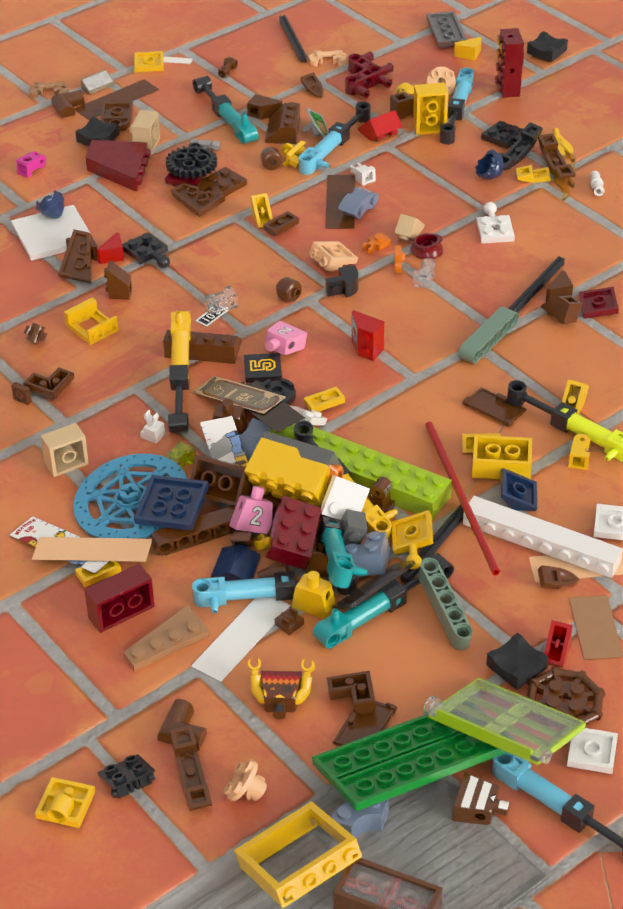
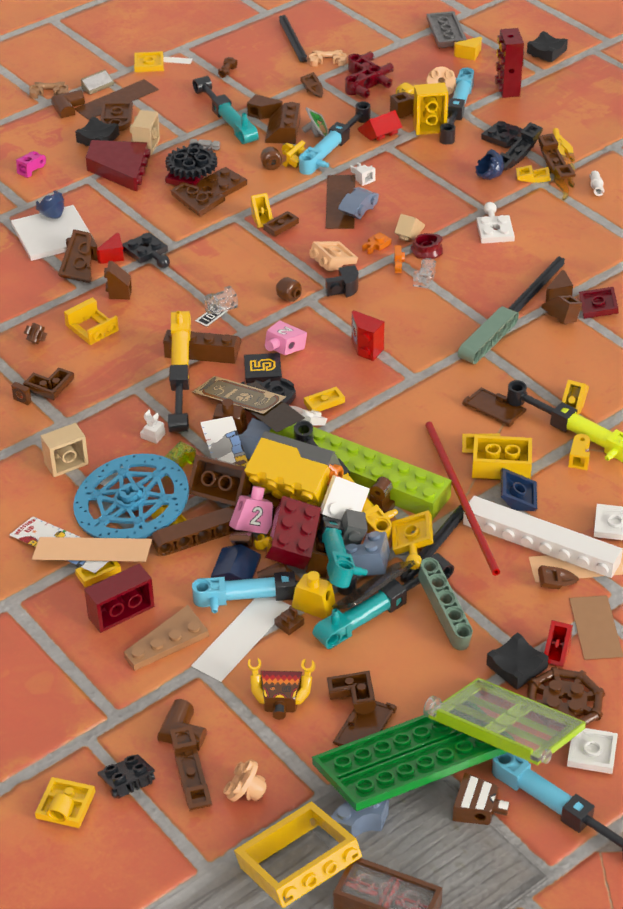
(171, 502): dark blue plate -> none

